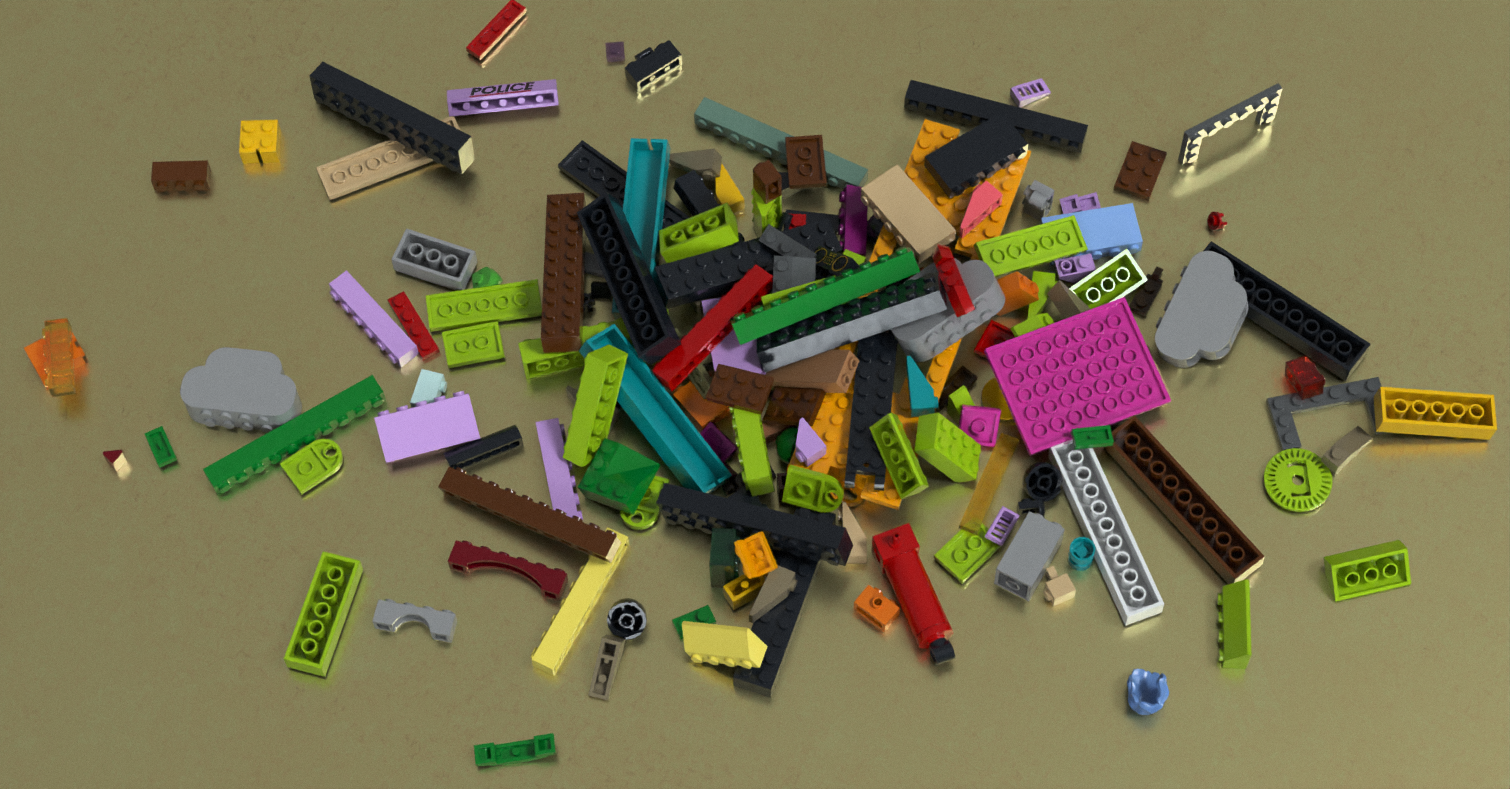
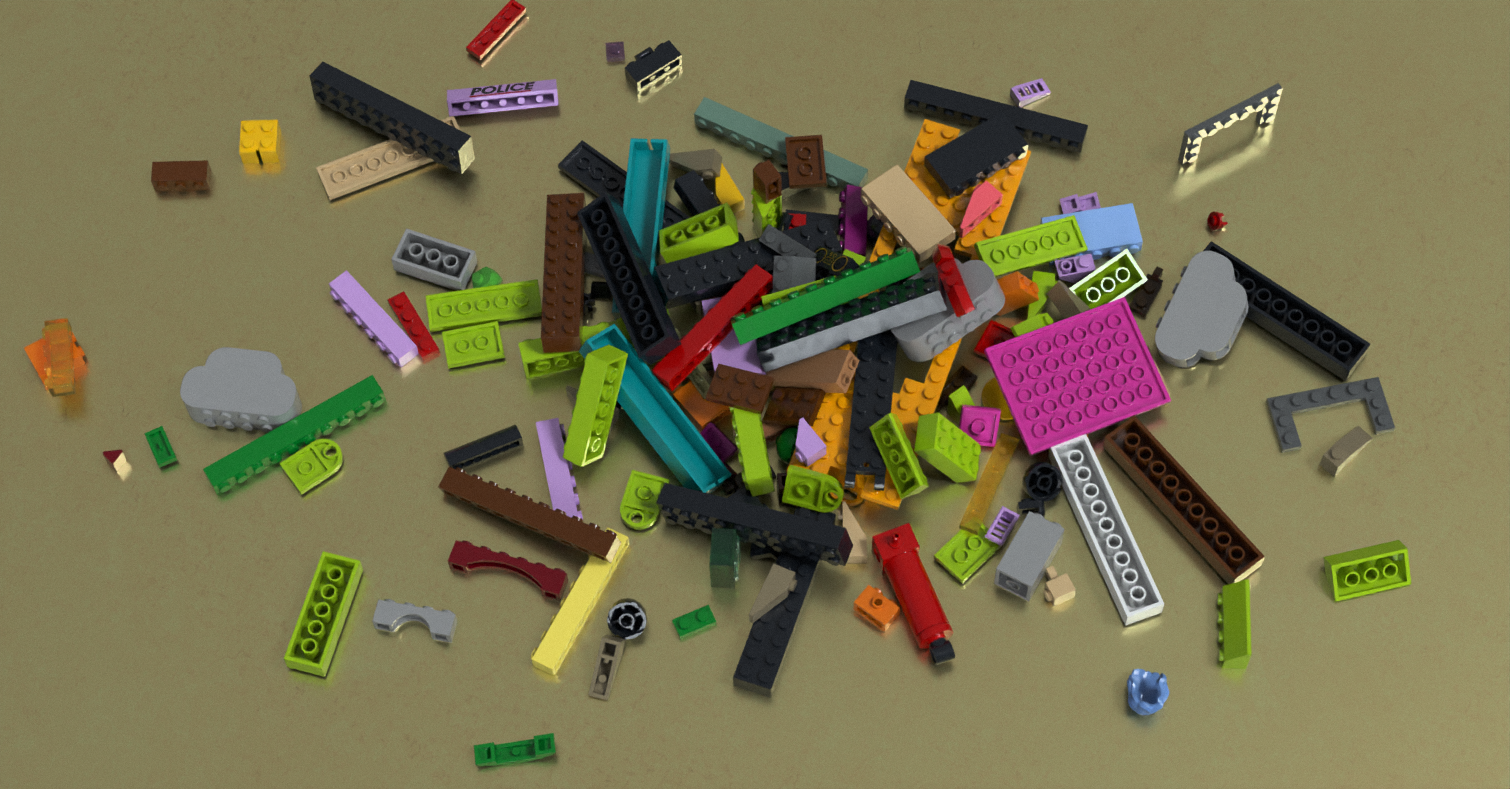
(426, 426): lavender brick -> none
(428, 387): light aqua brick -> none
(618, 477): green slope -> none
(722, 644): light yellow slope -> none
(742, 590): yellow brick -> none
(755, 556): light orange bracket -> none
(920, 391): teal slope -> none
(1038, 200): light grey hinge -> none
(1081, 553): teal wheel -> none
(1092, 437): green plate -> none
(1140, 170): reddish brown plate -> none
(1279, 482): lime piece -> none
(1304, 377): clear red brick -> none
(1435, 413): yellow brick -> none

